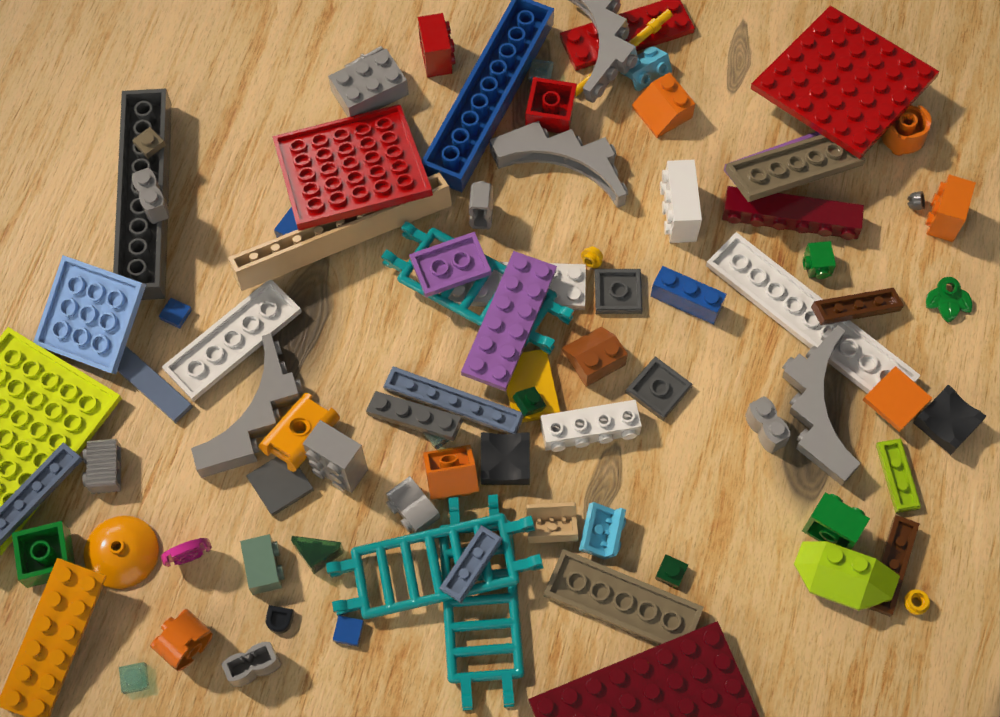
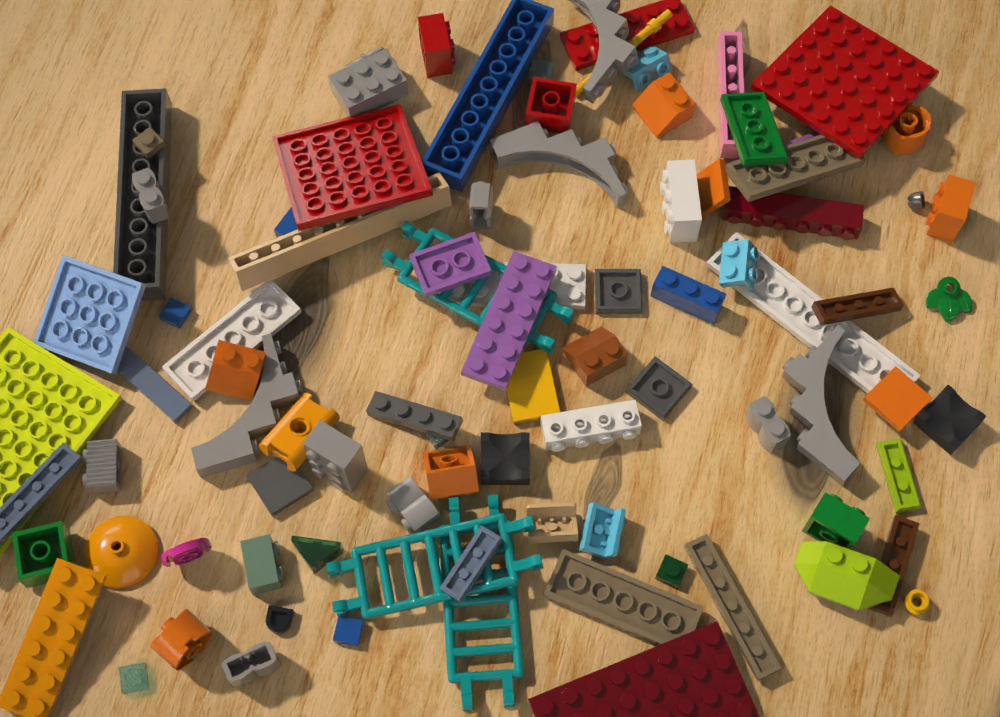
(235, 370): none -> orange slope
(453, 401): sand blue tile -> none
(529, 401): dark green plate -> none
(592, 257): yellow plate -> none
(713, 187): none -> orange tile
(729, 82): none -> bright pink brick
(732, 607): none -> dark tan plate
(738, 264): none -> medium azure bracket
(753, 129): none -> green tile
(819, 260): green brick -> none

